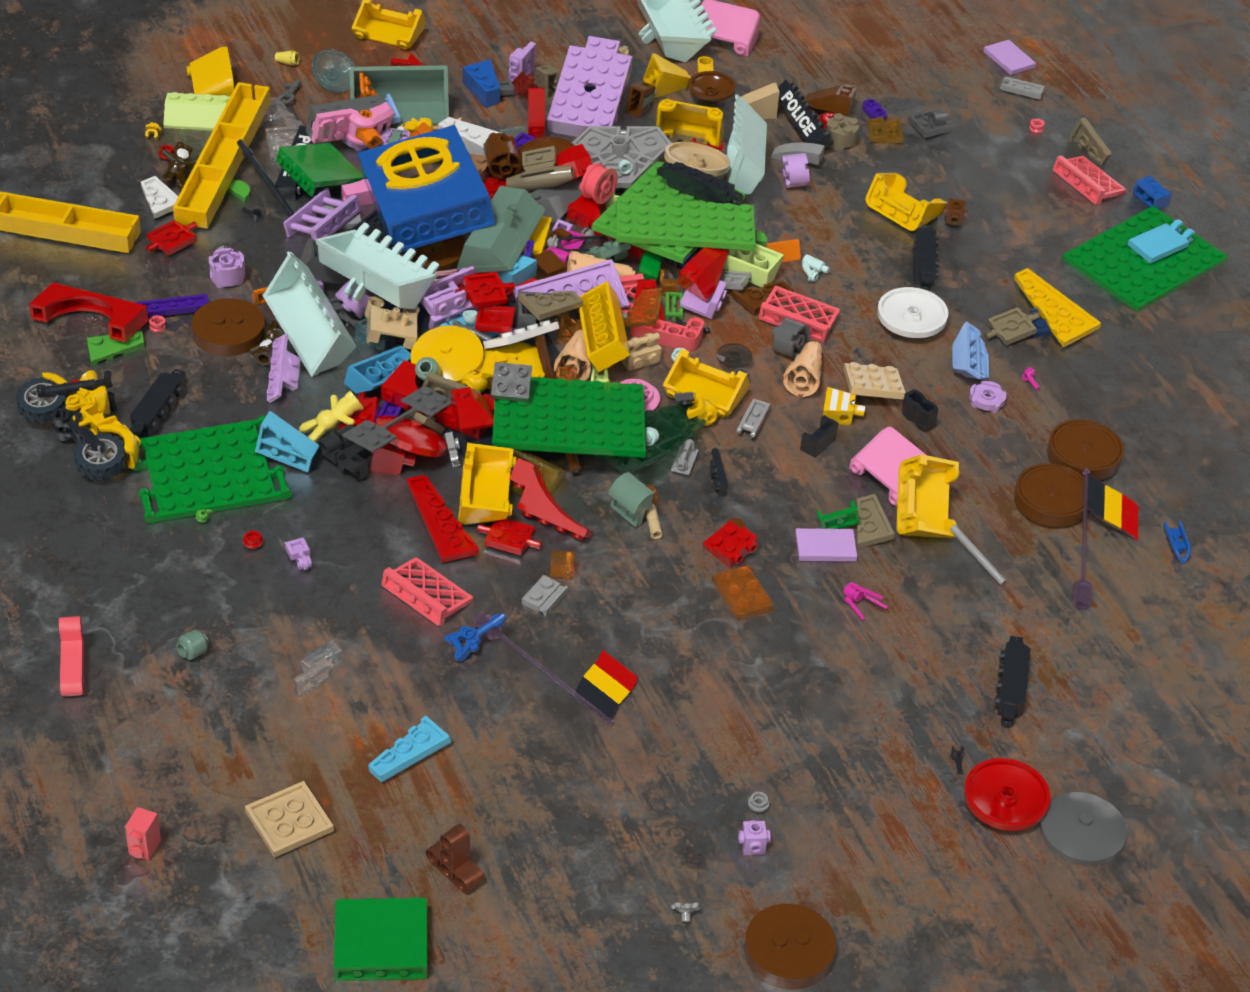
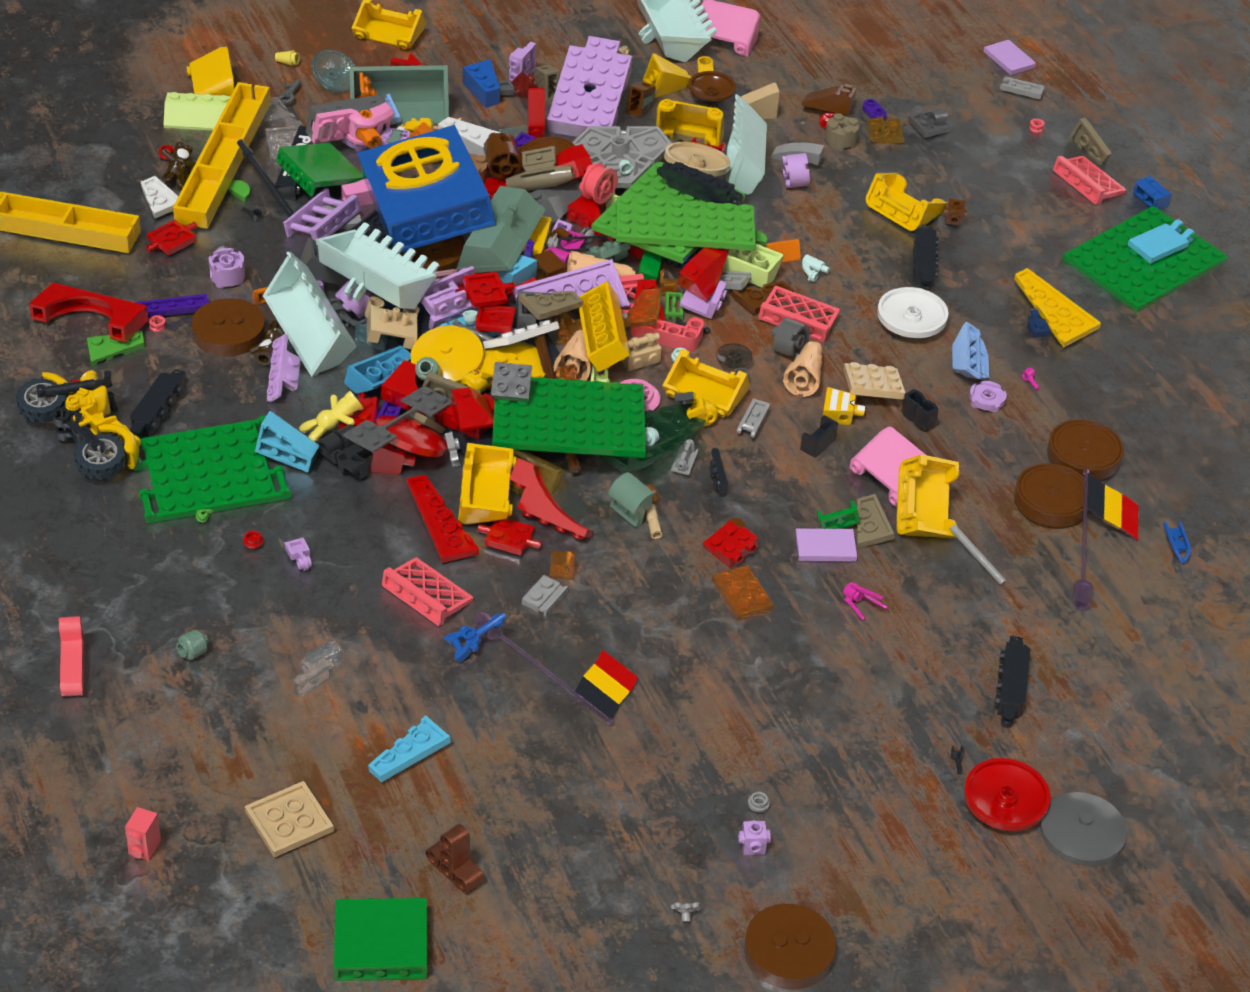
(153, 128): yellow plate -> none
(802, 115): black brick -> none
(1012, 326): dark tan plate -> none

